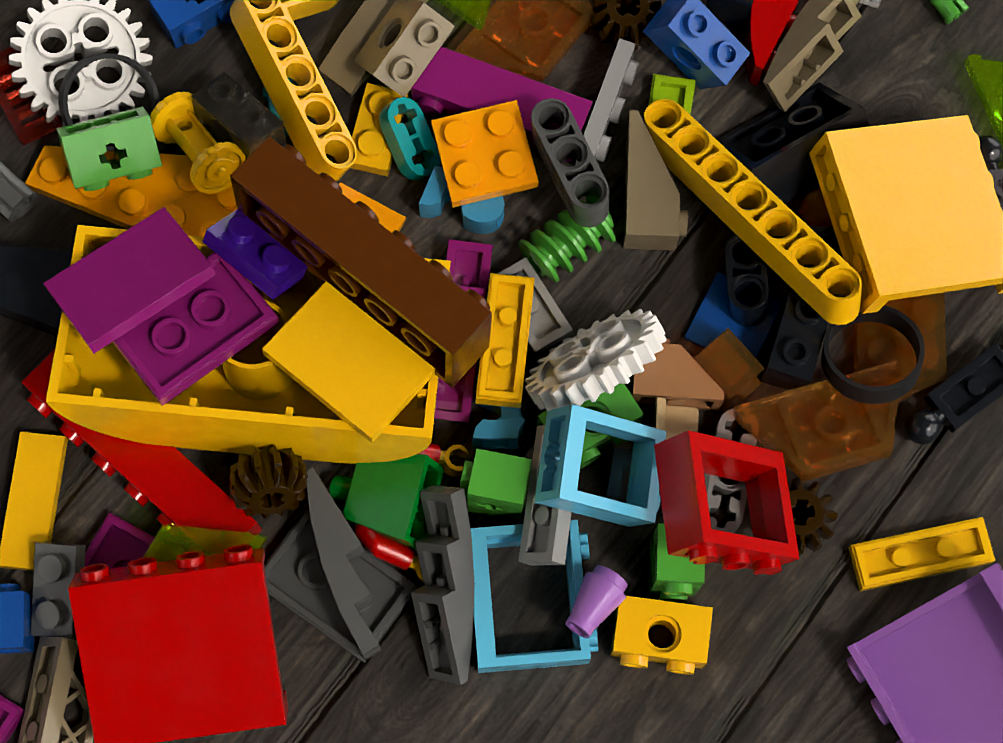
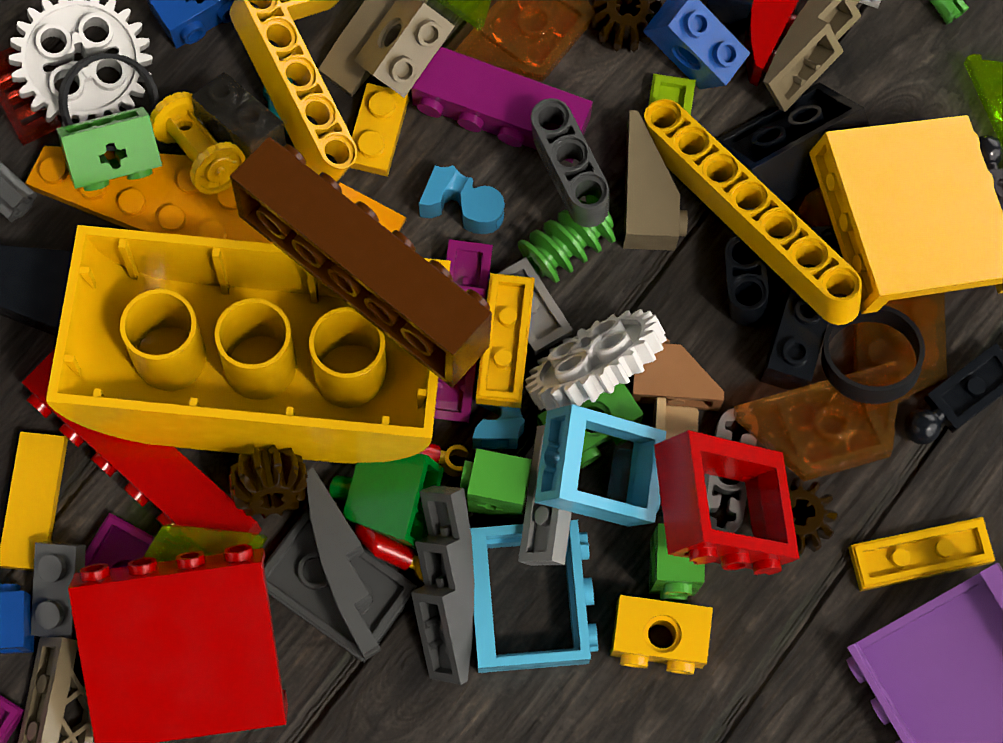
(129, 279): magenta tile -> none
(196, 332): magenta tile -> none
(255, 254): dark purple plate -> none
(348, 361): yellow tile -> none
(409, 138): teal beam -> none
(484, 153): light orange plate -> none
(597, 598): medium lavender cone -> none
(608, 103): light grey plate -> none
(714, 318): blue piece -> none
(731, 365): clear orange brick -> none

